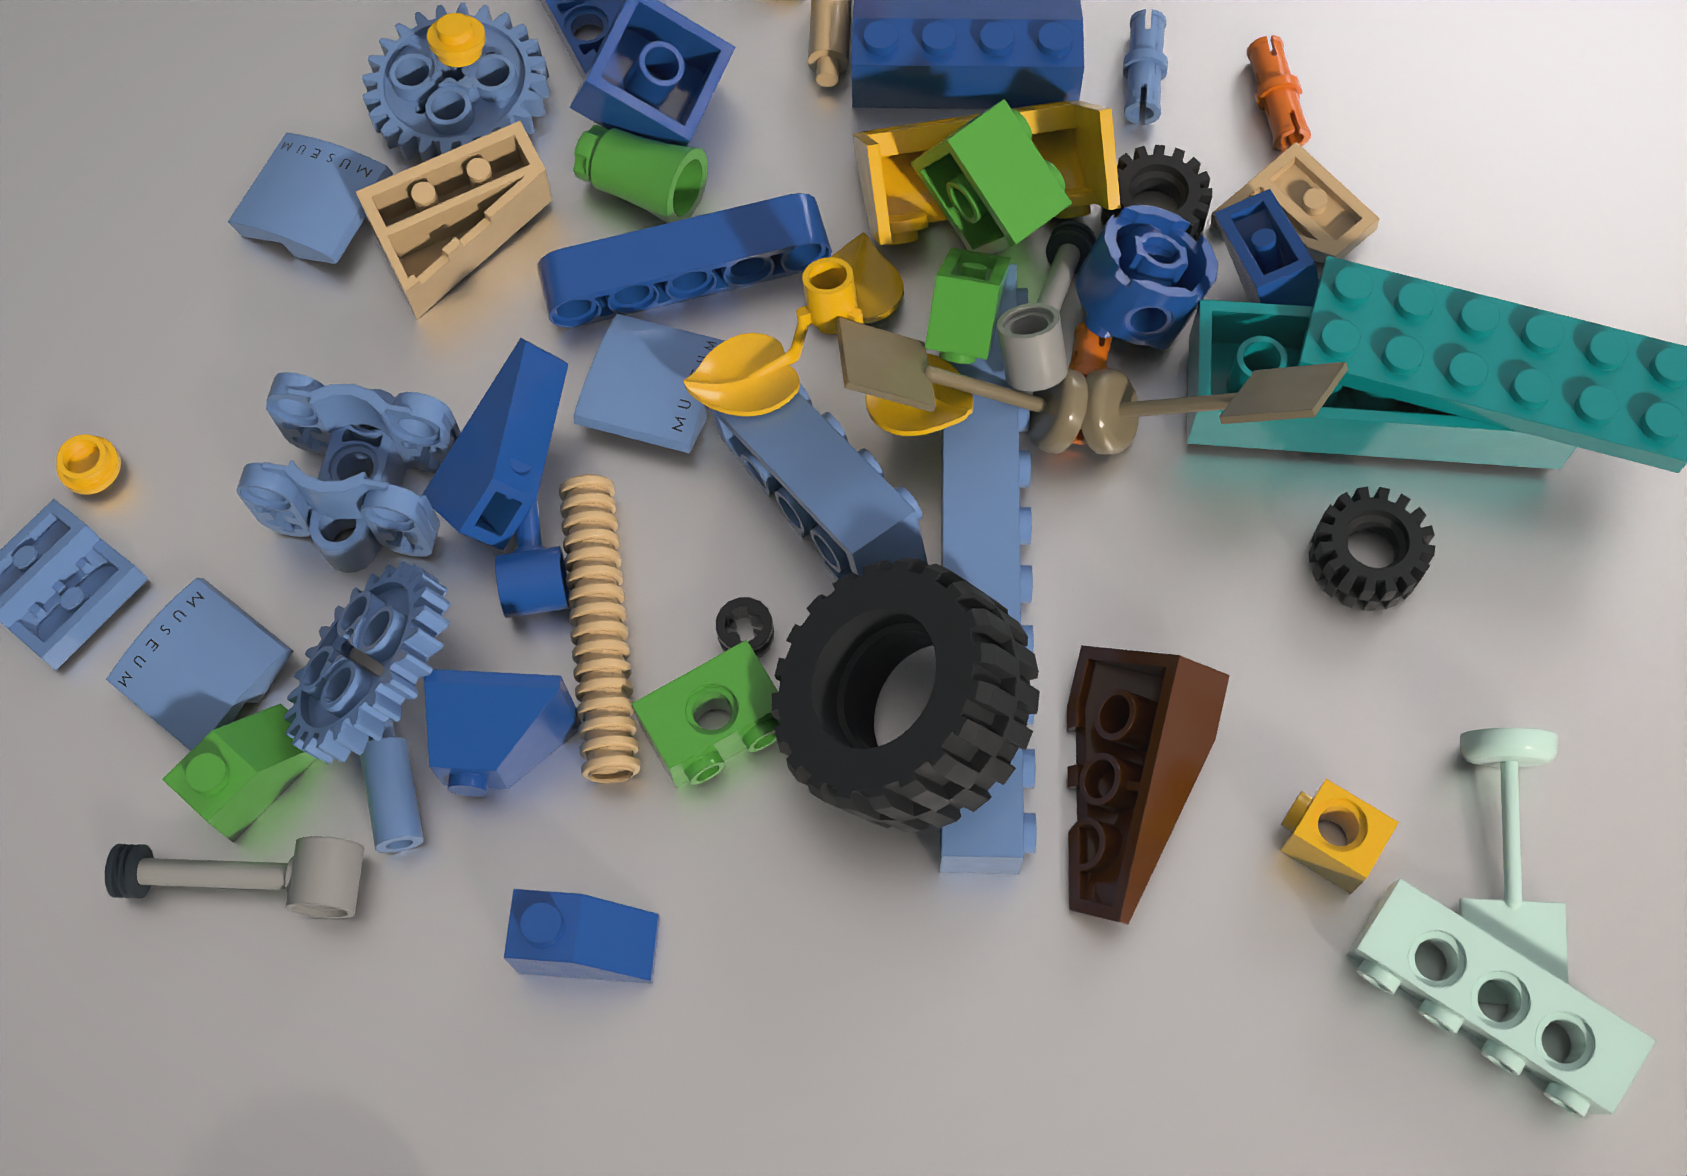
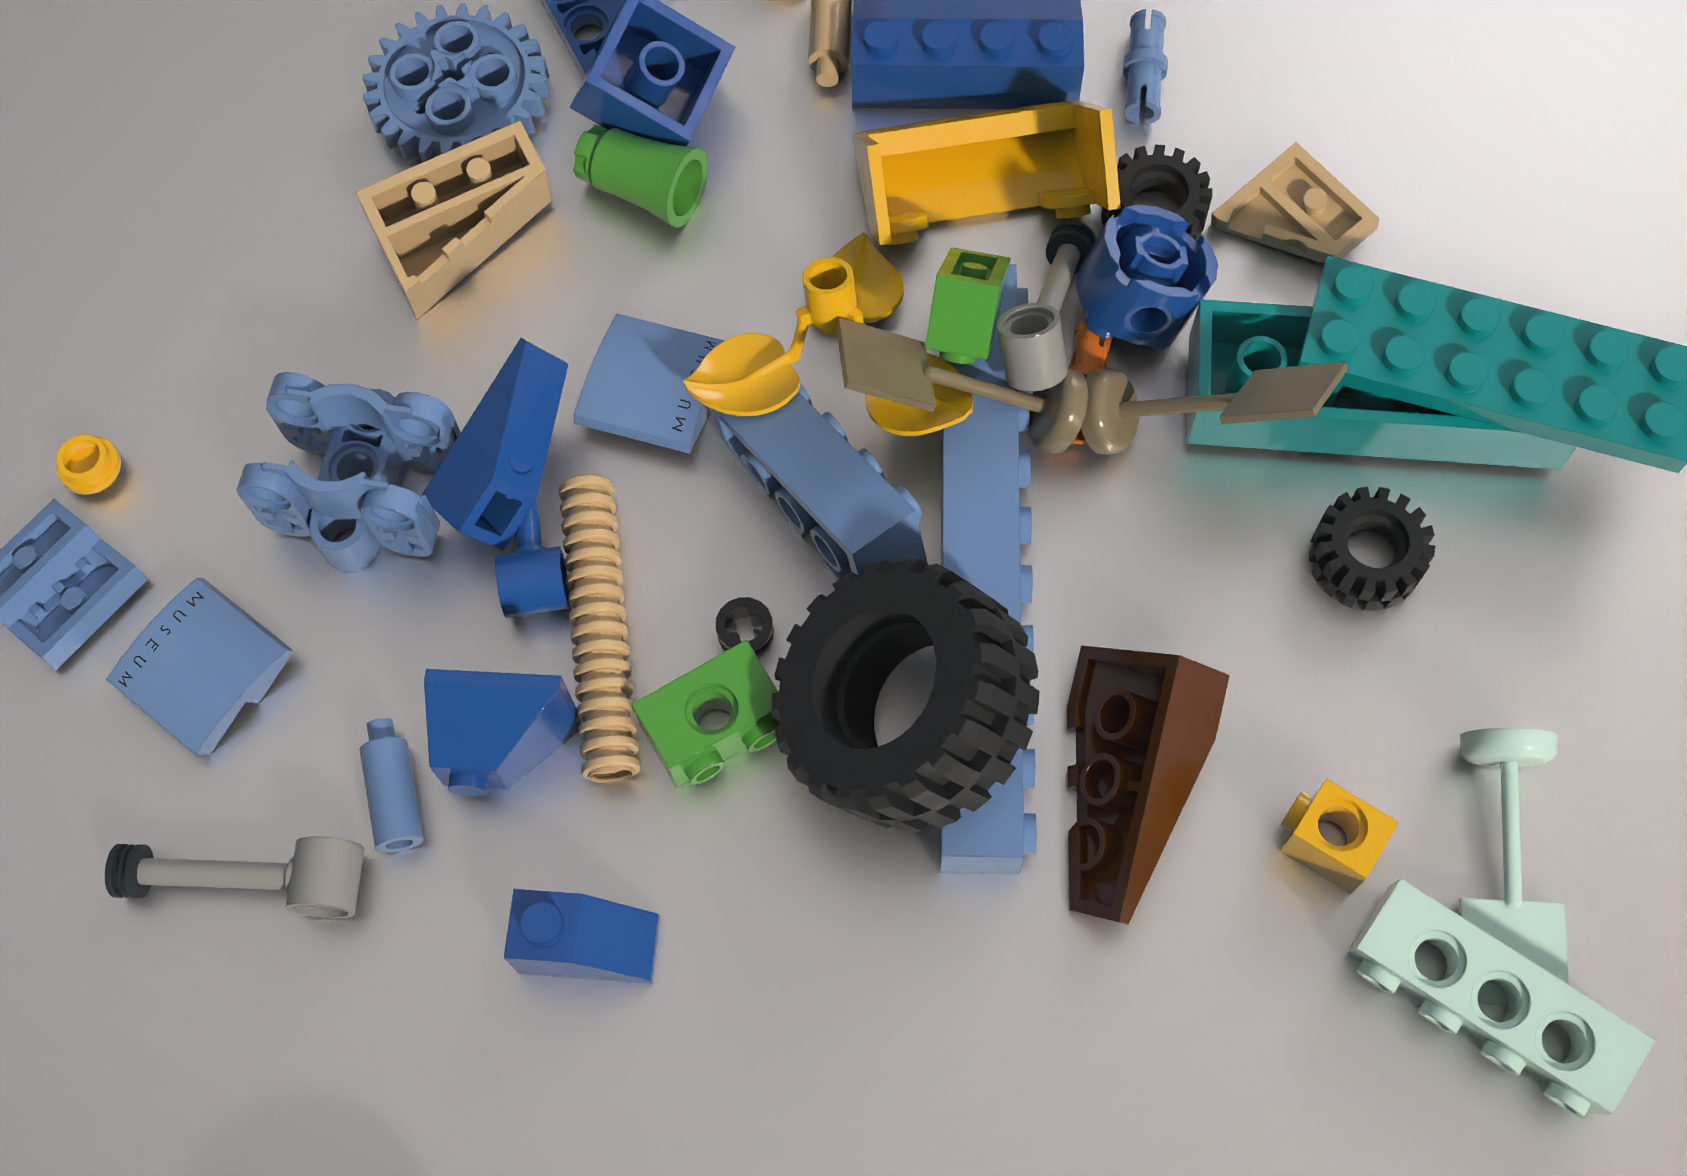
(239, 770): bright green slope -> none
(308, 197): medium blue slope -> none
(345, 701): medium blue gear -> none
(456, 39): yellow plate -> none
(682, 260): blue beam -> none
(992, 180): bright green brick -> none
(1268, 252): blue slope -> none
(1278, 92): orange pin -> none

